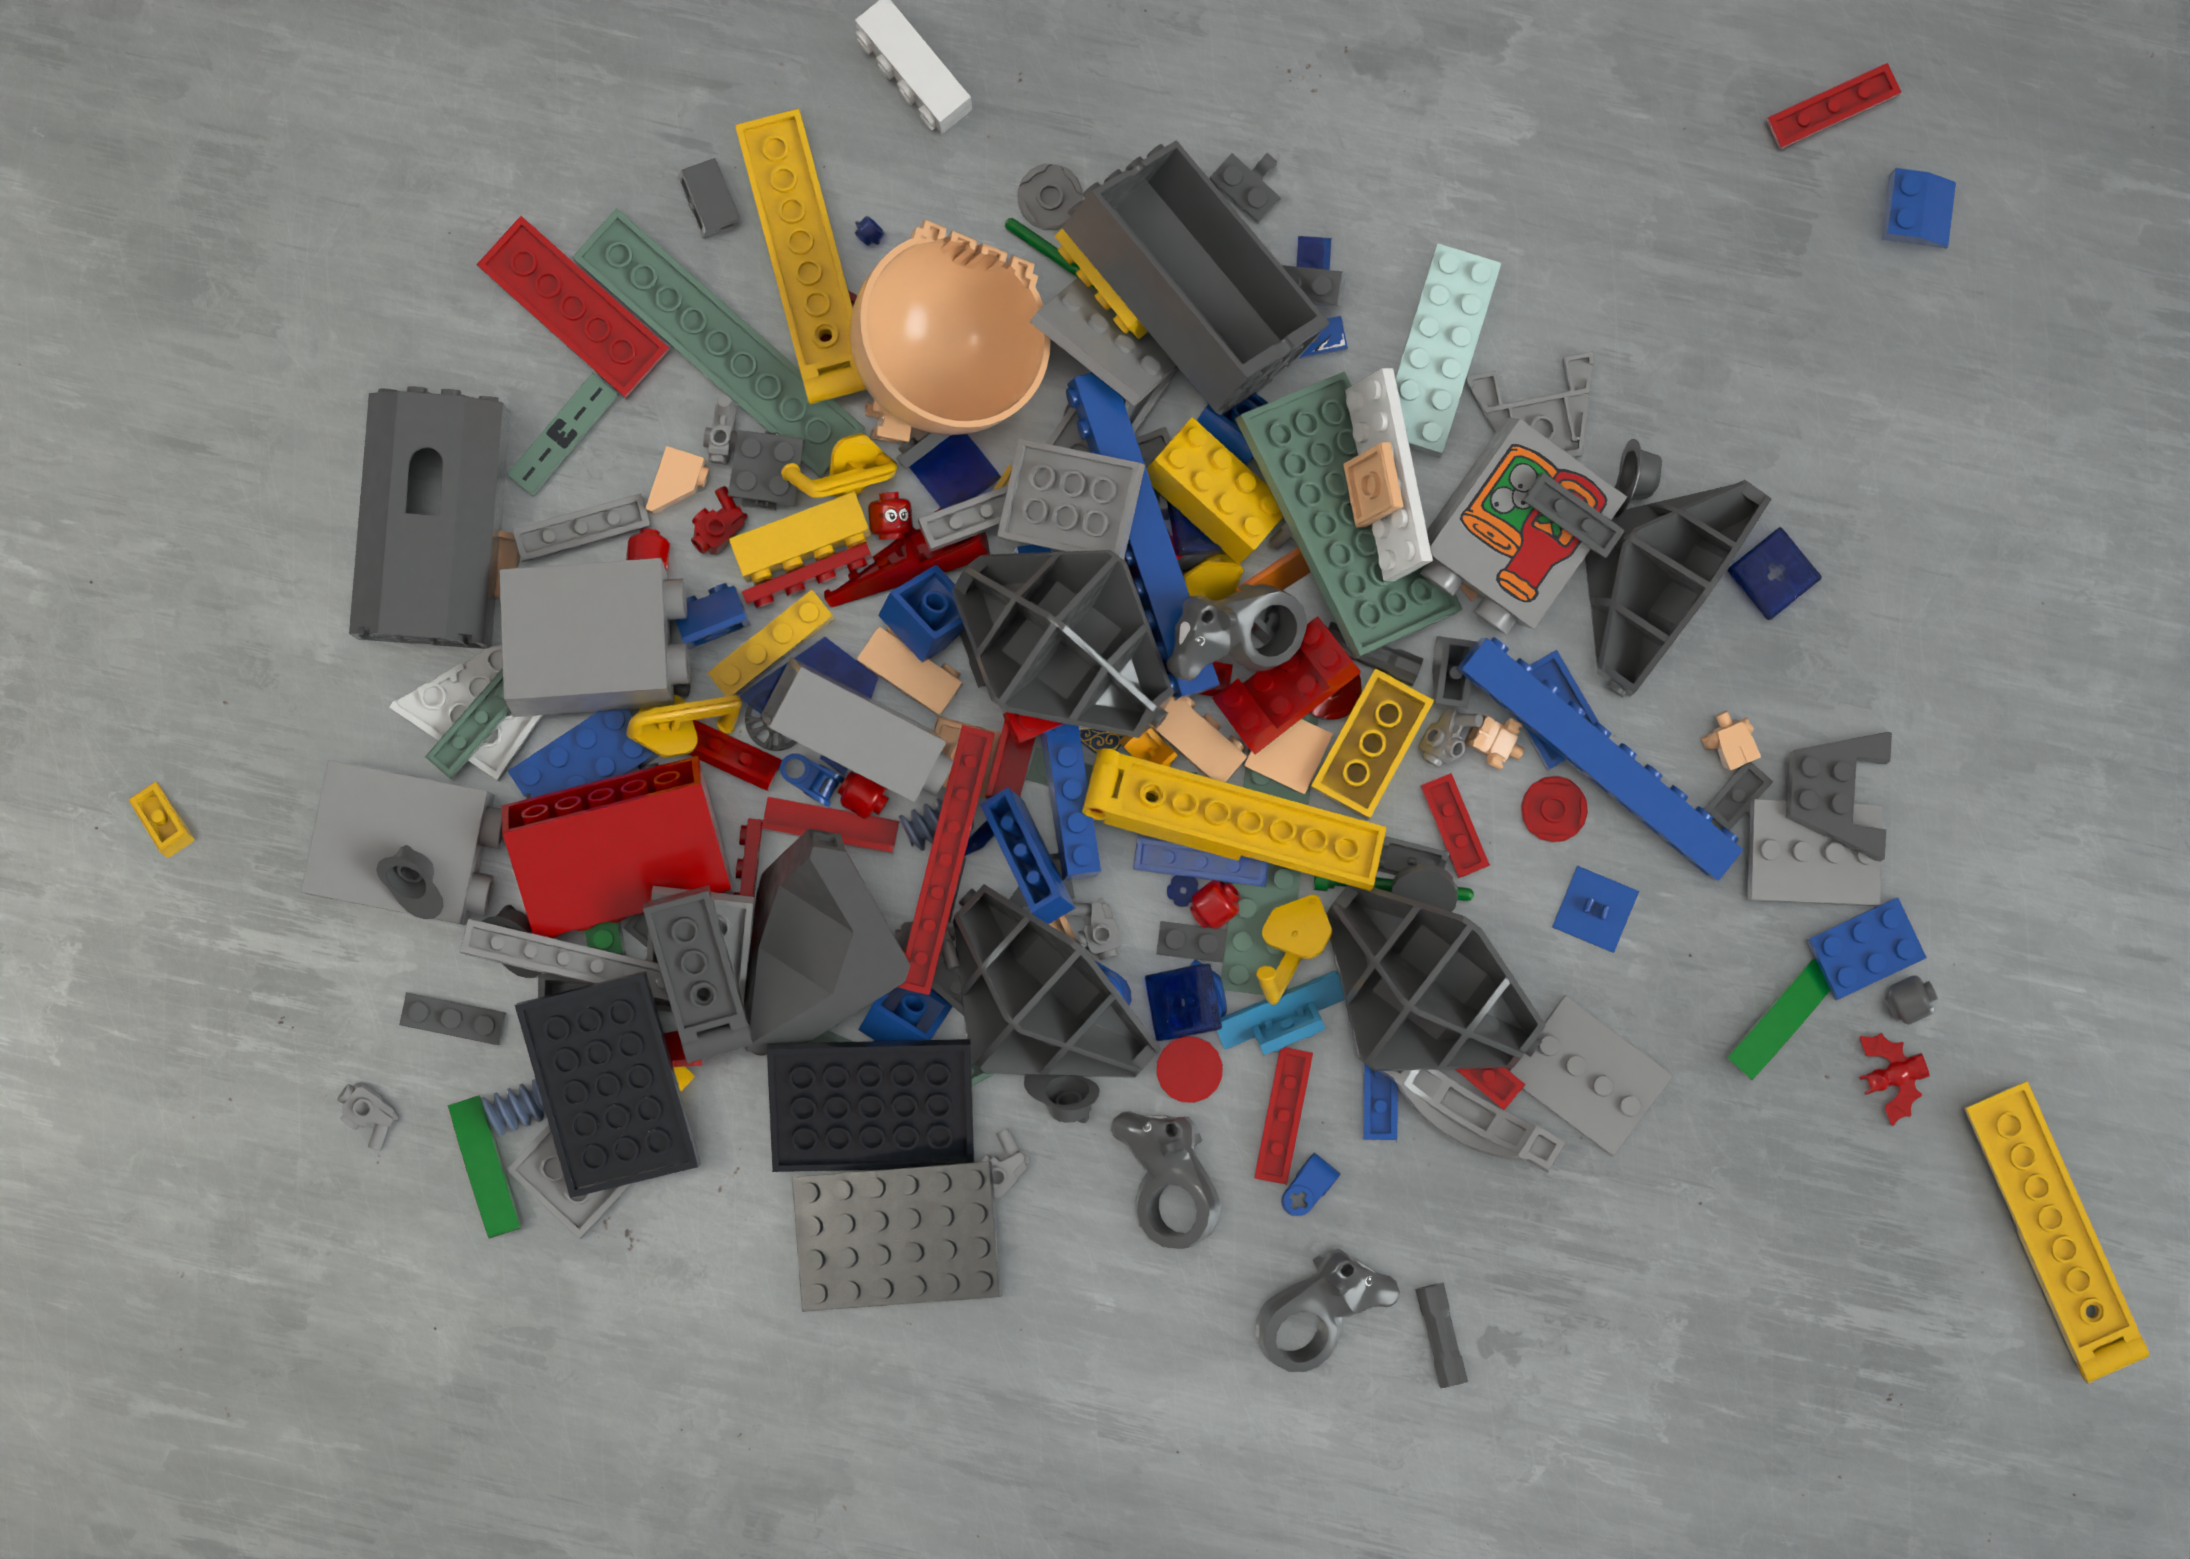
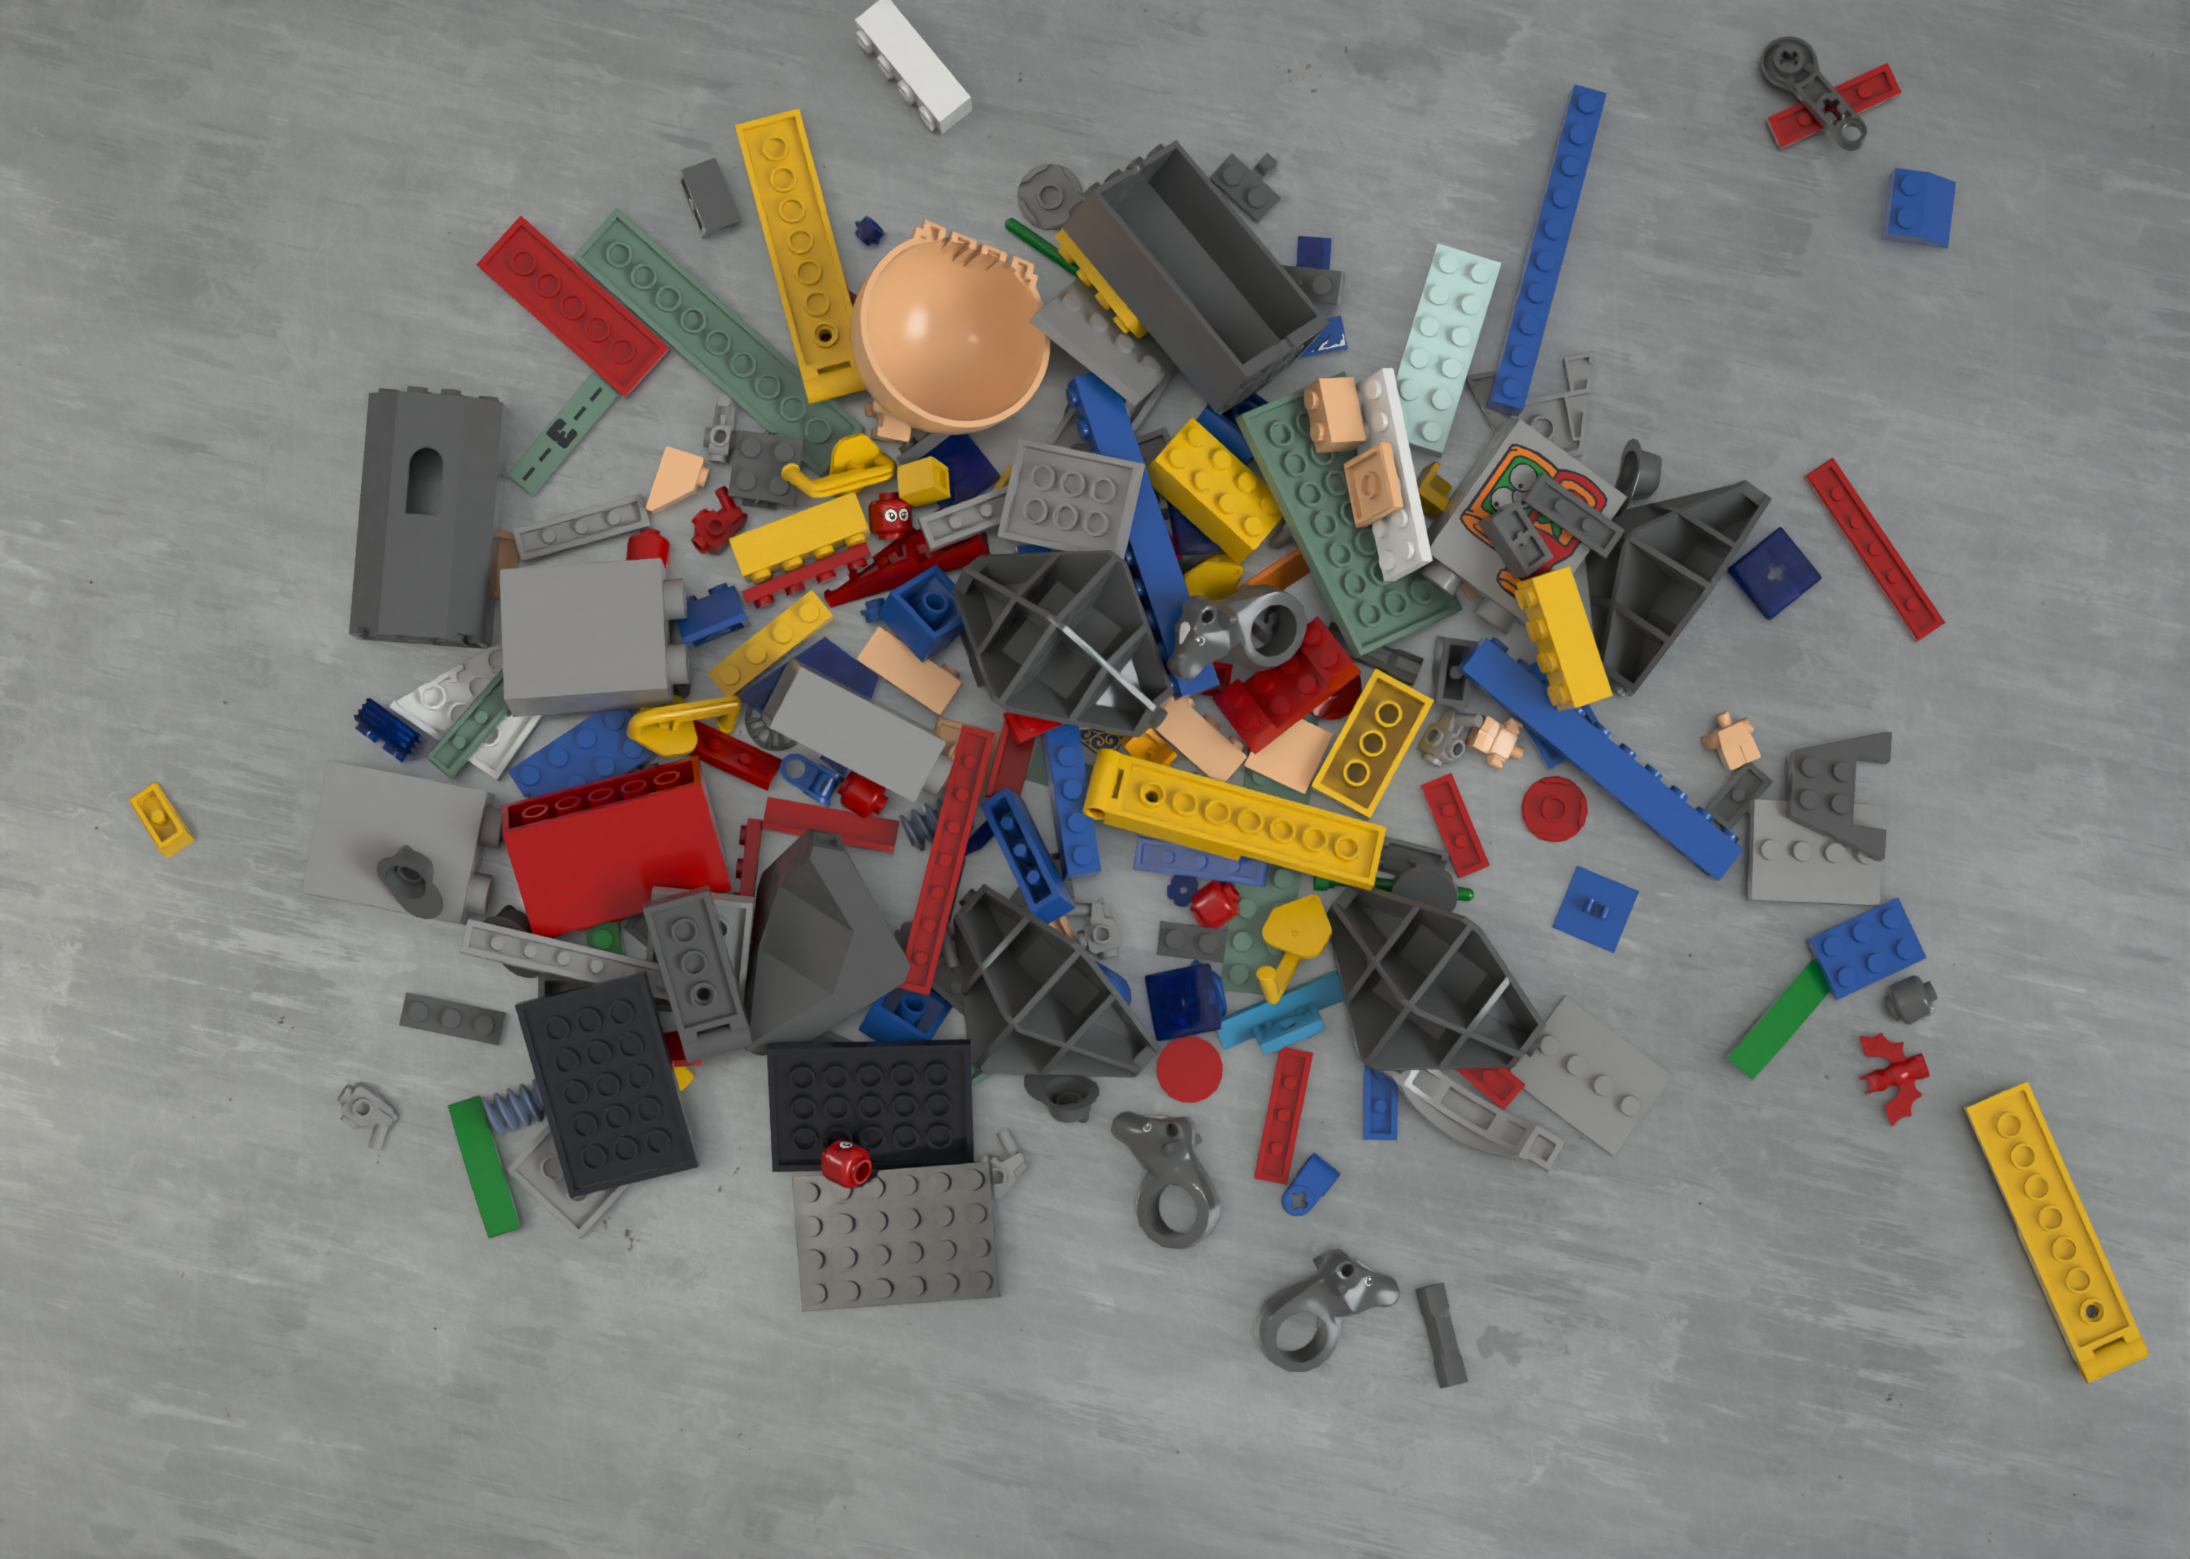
(378, 723): none -> clear blue brick
(846, 1164): none -> red head
(873, 609): none -> blue plate
(923, 482): none -> yellow panel
(1334, 414): none -> light nougat brick
(1432, 490): none -> yellow panel
(1516, 540): none -> dark grey hinge
(1546, 250): none -> blue brick
(1563, 639): none -> yellow brick
(1811, 87): none -> dark grey beam
(1874, 549): none -> red tile

